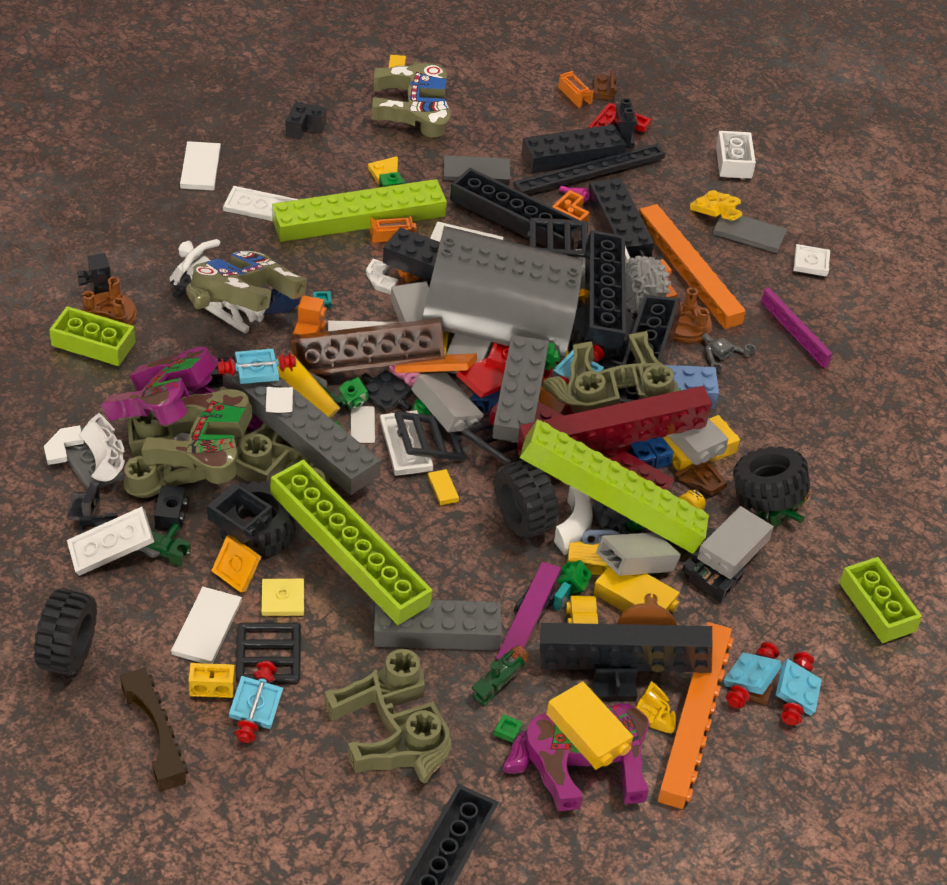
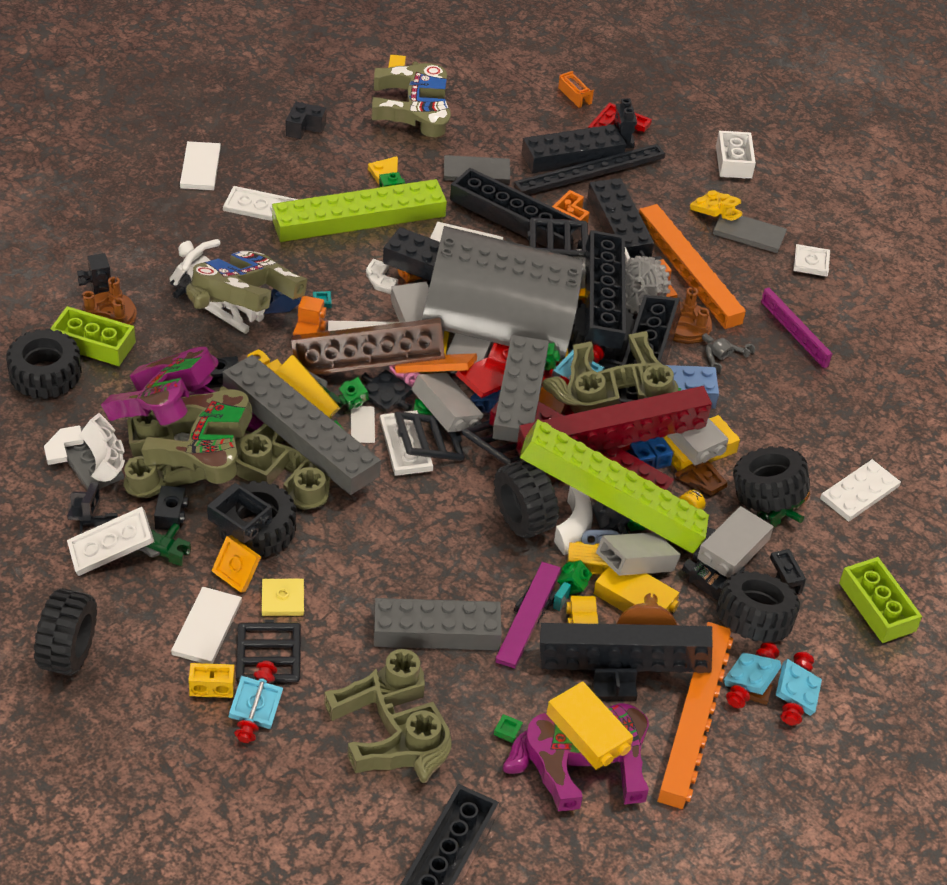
(49, 379): none -> black tyre
(139, 690): dark brown arch -> none
(257, 365): medium azure plate -> none
(279, 399): white sticker -> none
(351, 542): lime brick -> none
(384, 229): orange window -> none
(443, 487): yellow tile -> none
(499, 674): dark green piece -> none
(582, 191): dark pink cone -> none
(605, 86): reddish brown bracket -> none
(656, 708): yellow brick -> none
(758, 606): none -> black tyre
(788, 569): none -> black panel
(860, 490): none -> white plate

